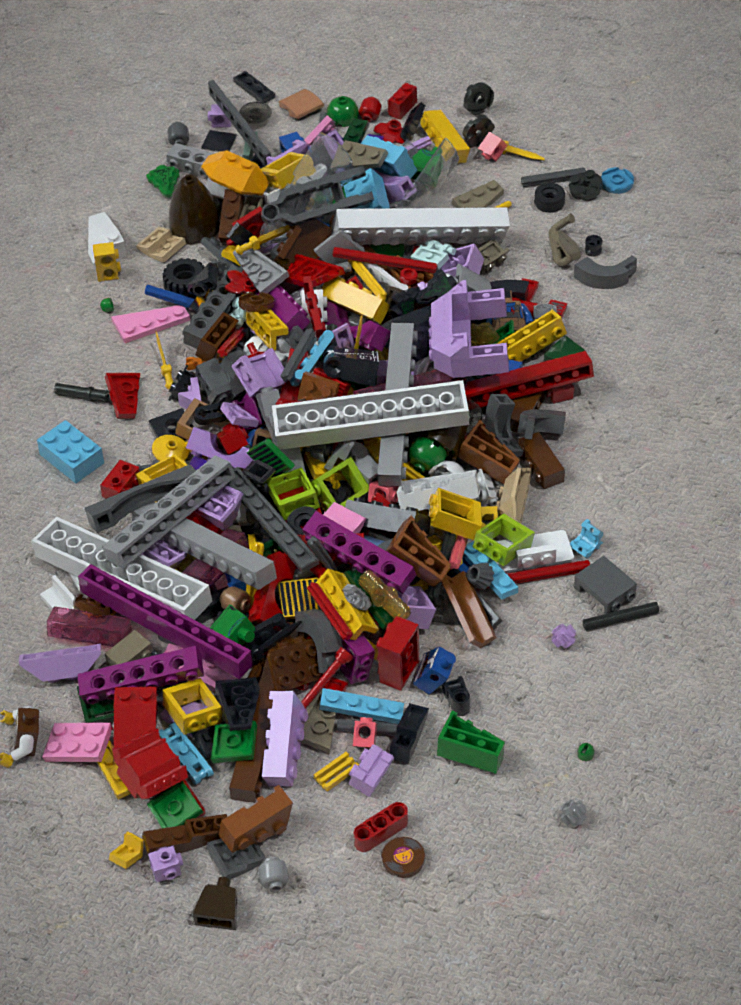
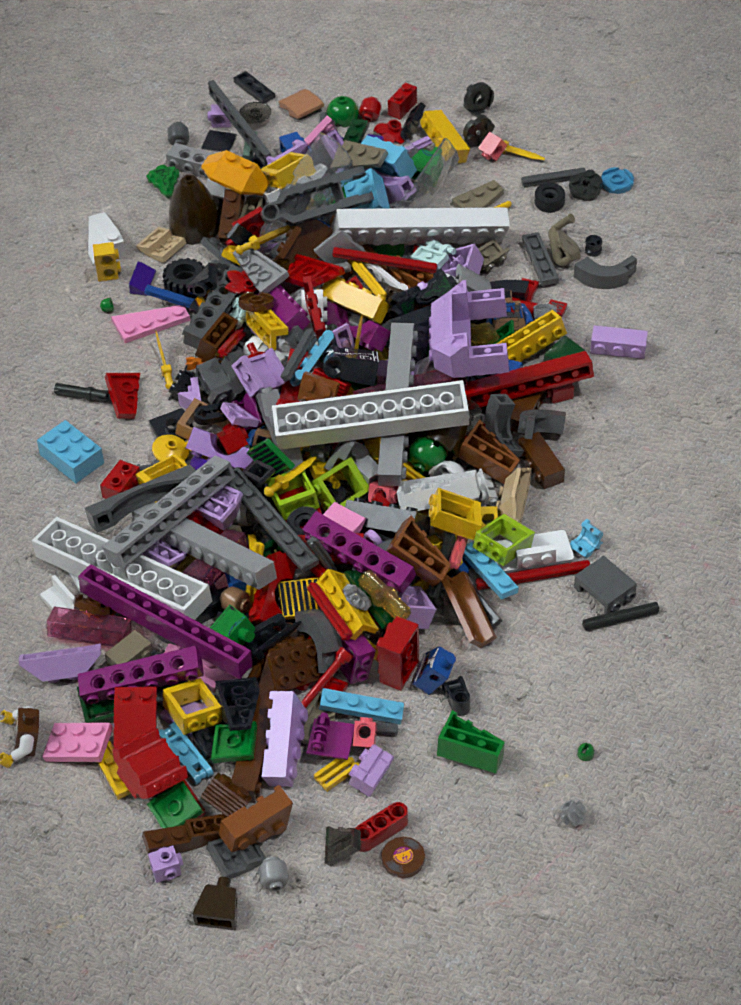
(128, 852): yellow bracket -> none
(141, 278): none -> dark purple slope
(225, 795): none -> reddish brown brick
(282, 482): none -> yellow sword
(330, 738): none -> magenta hinge
(341, 844): none -> clear smoke wing
(373, 537): none -> lavender tile
(408, 276): red tile -> none
(408, 733): black slope -> none
(480, 575): dark grey piece -> none
(540, 259): none -> dark grey plate
(563, 636): lavender gear -> none
(619, 342): none -> lavender brick

